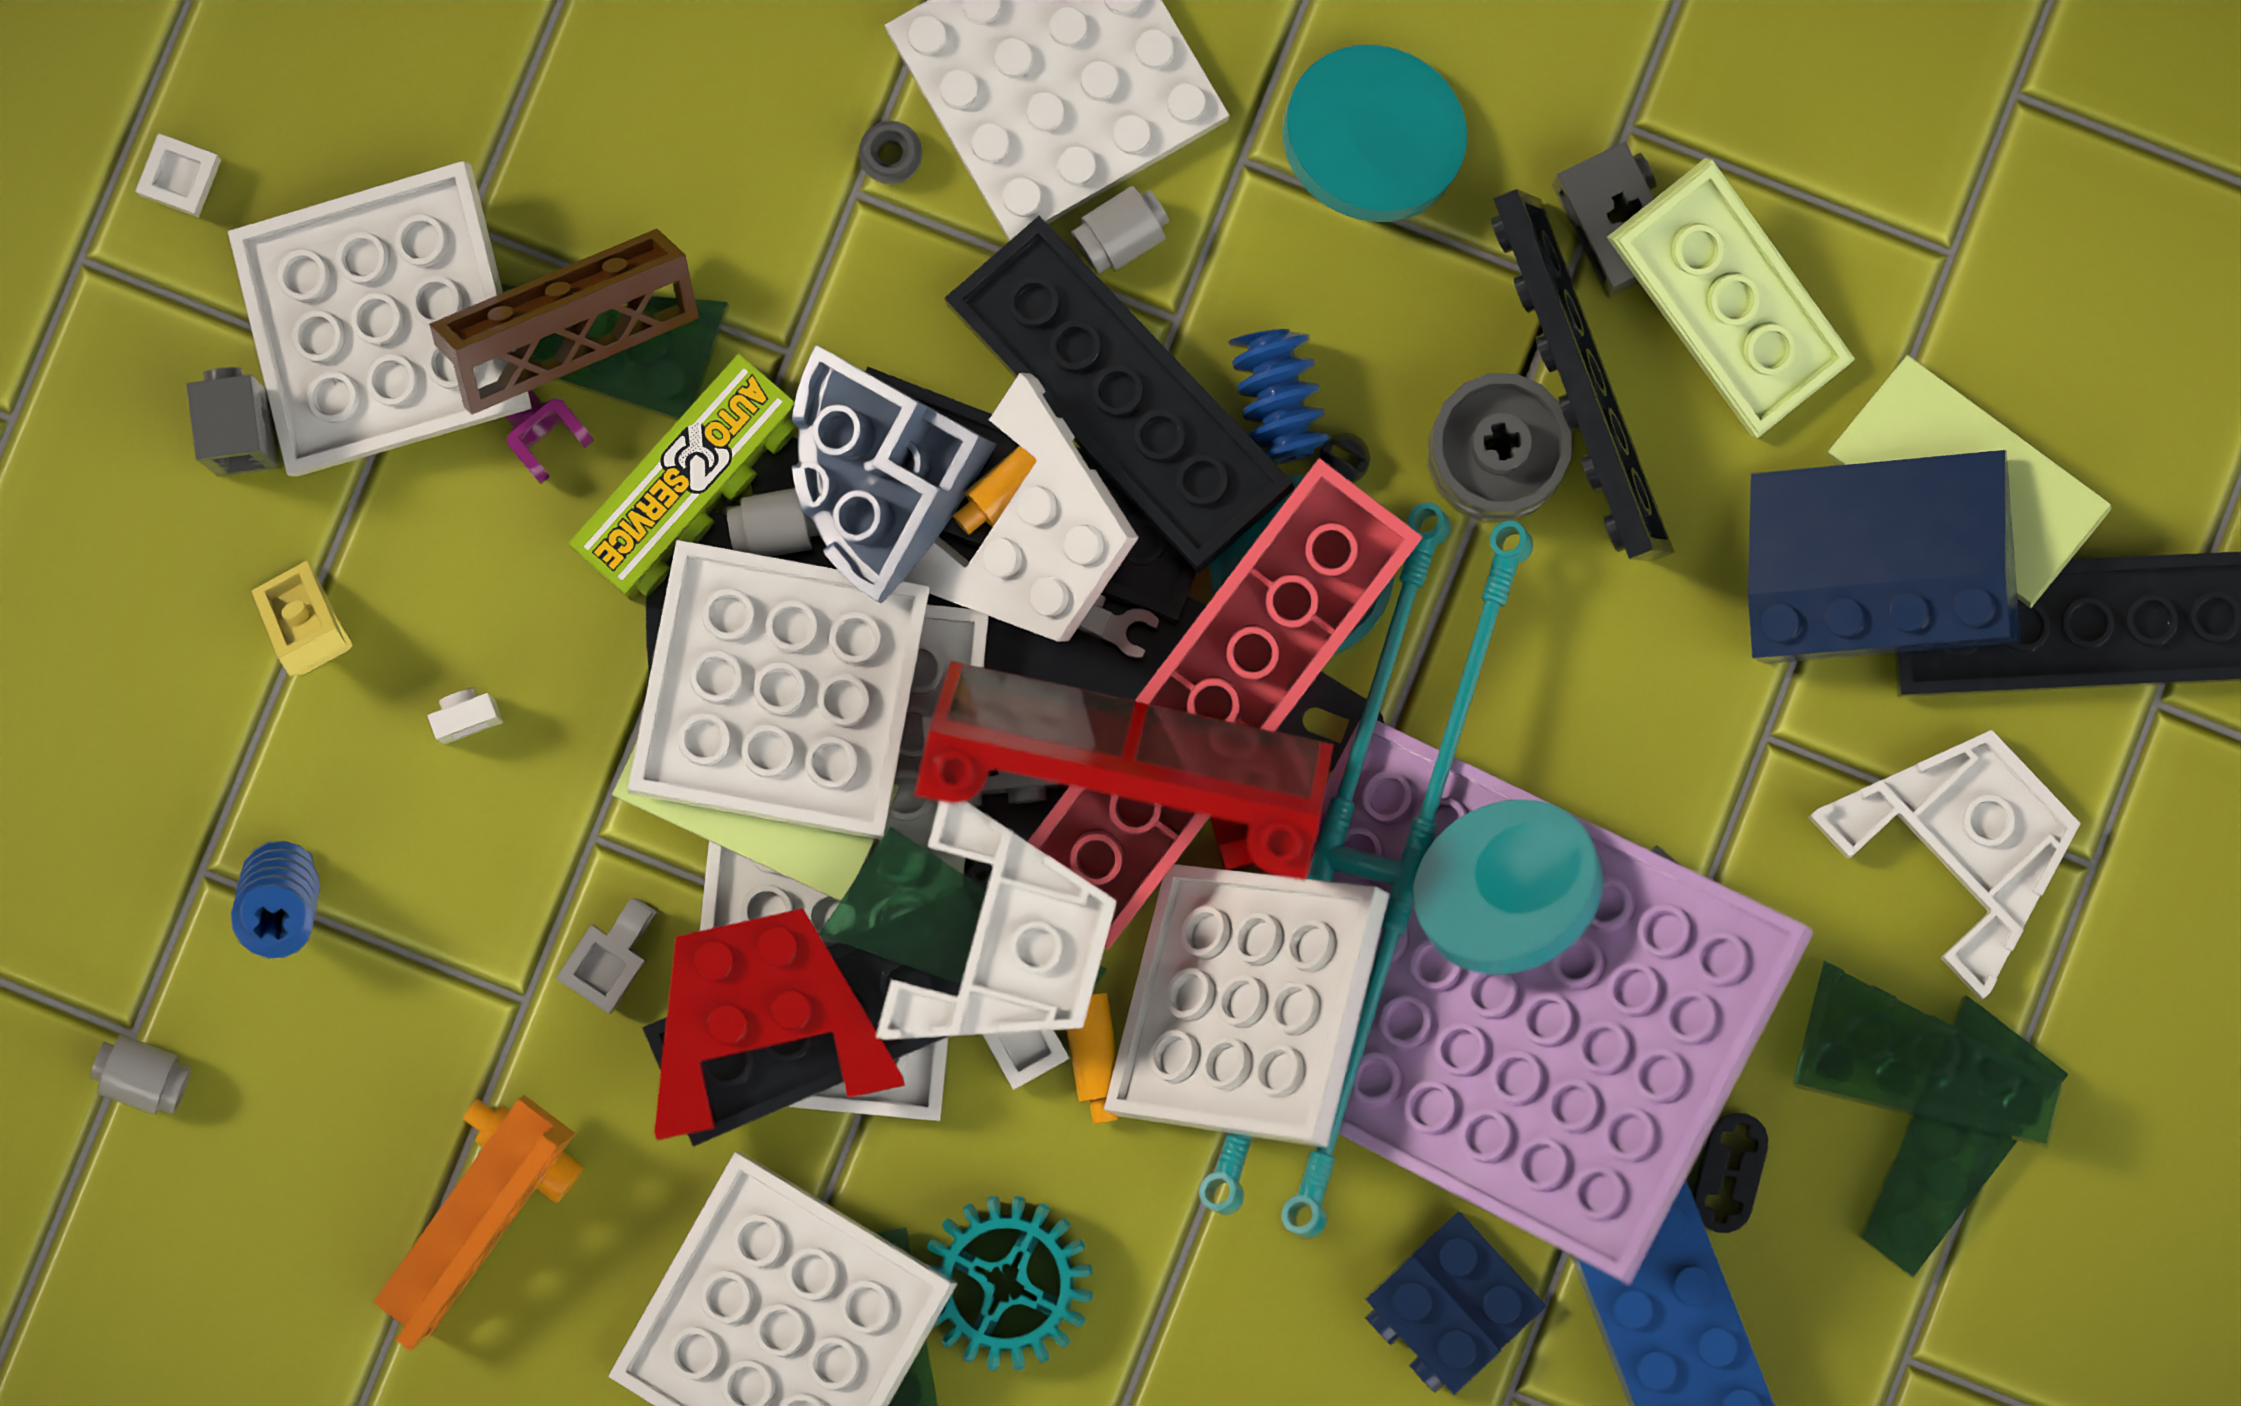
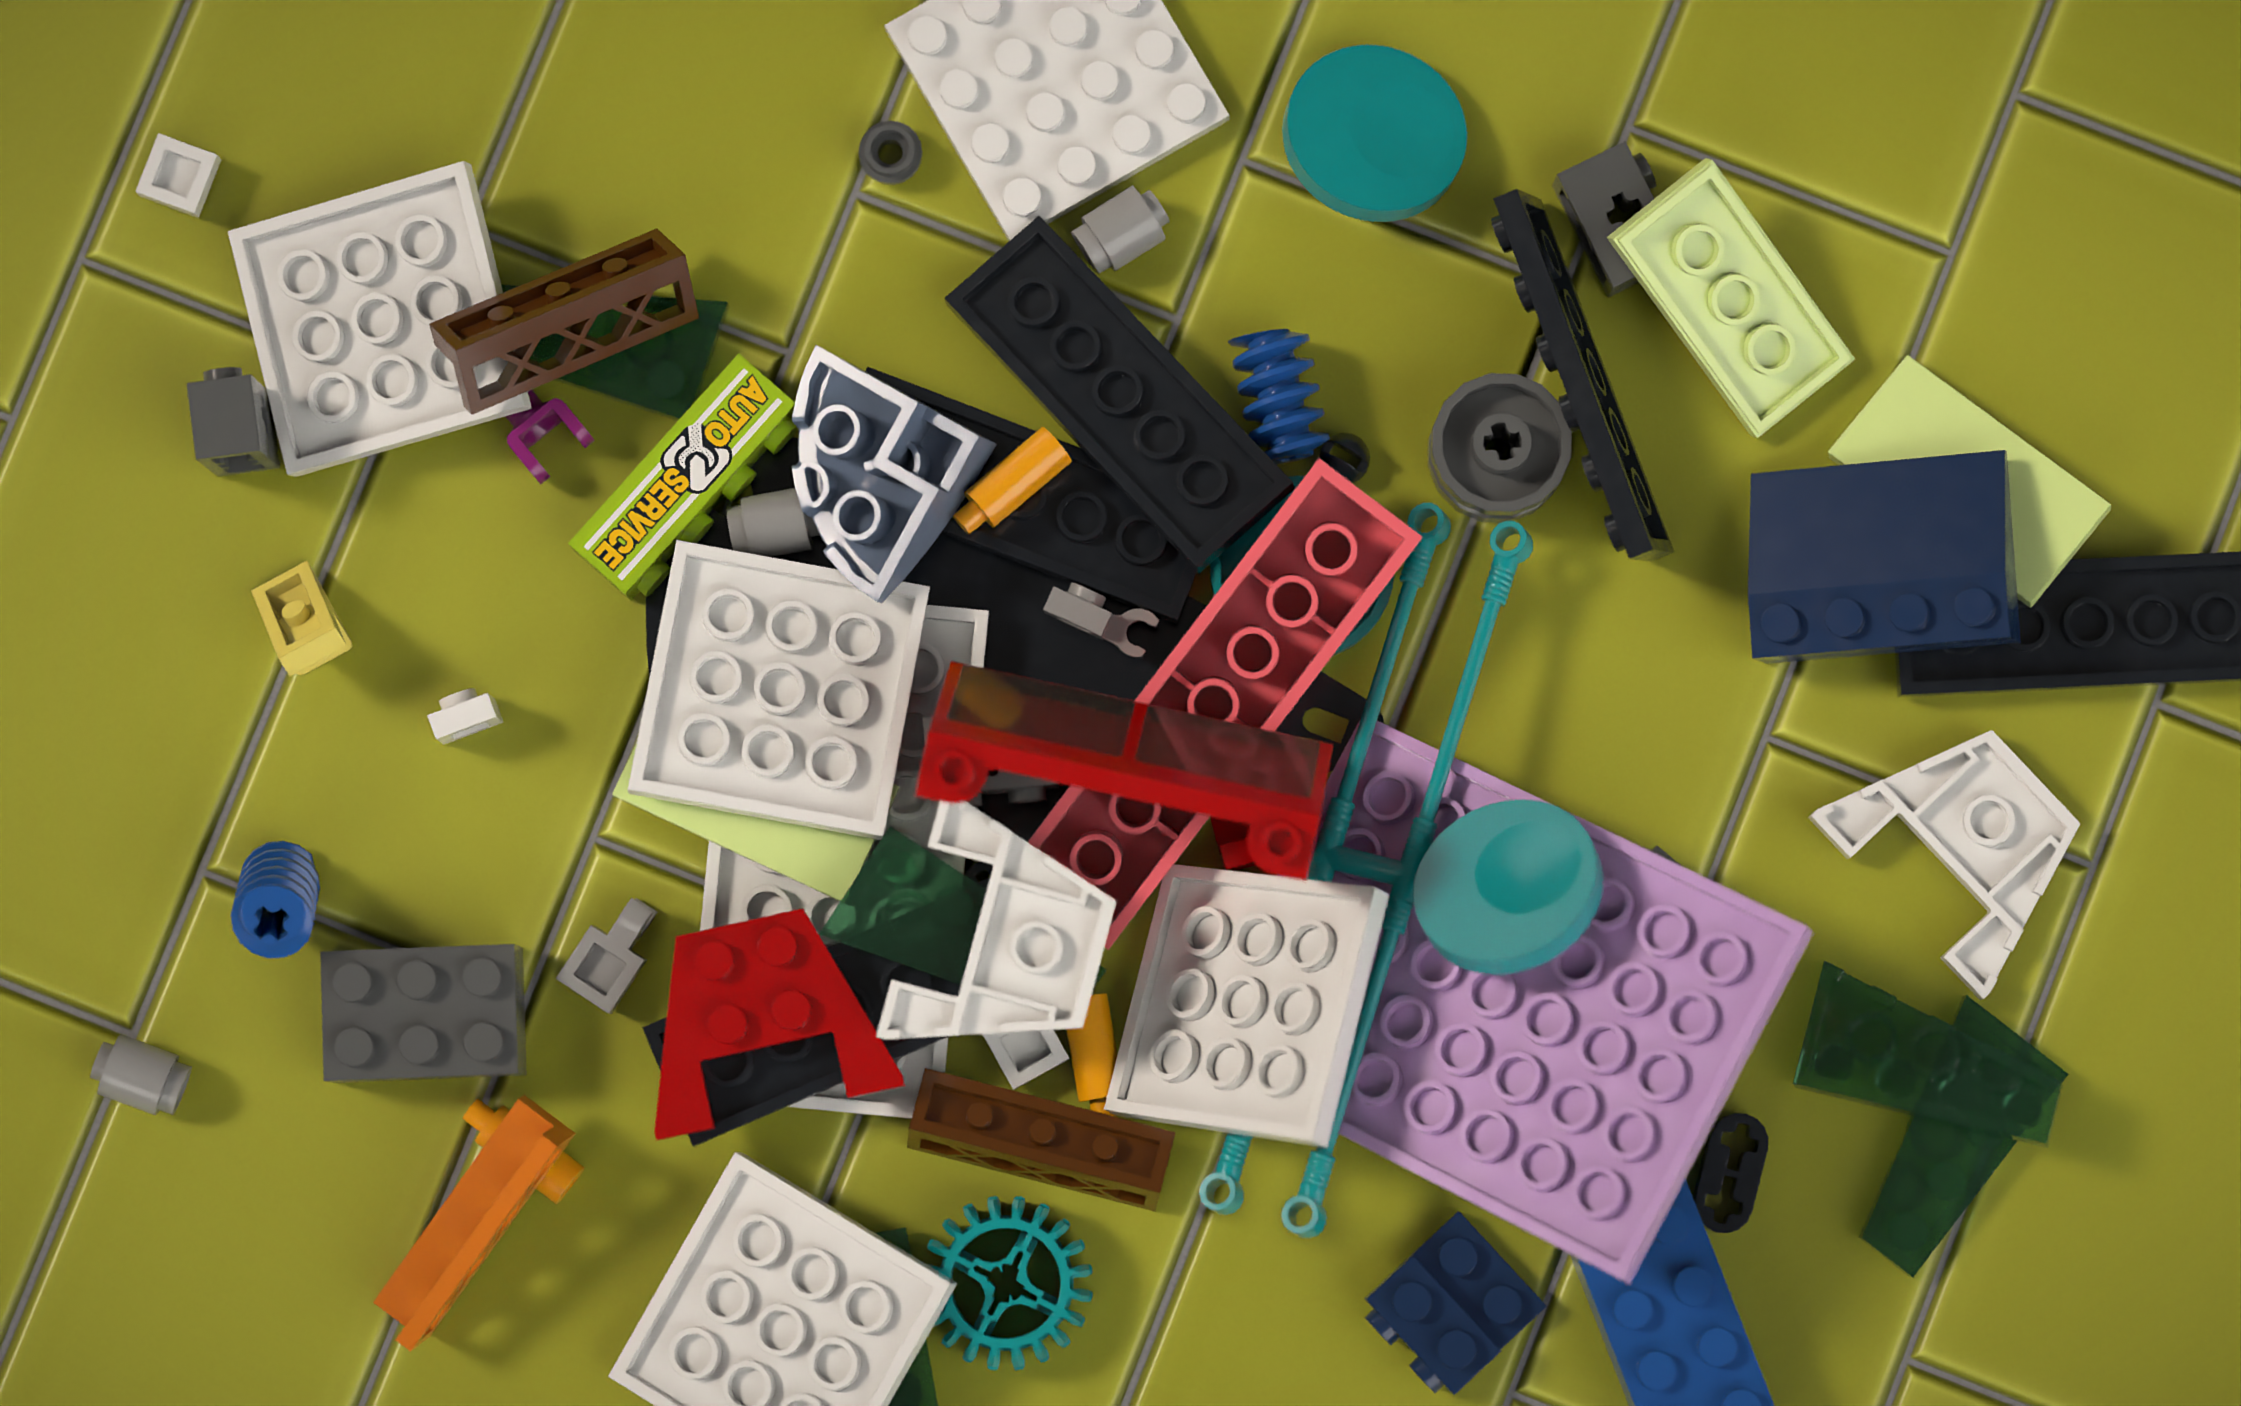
(423, 1013): none -> dark grey brick
(1040, 1139): none -> reddish brown fence
(1052, 540): white wing -> none

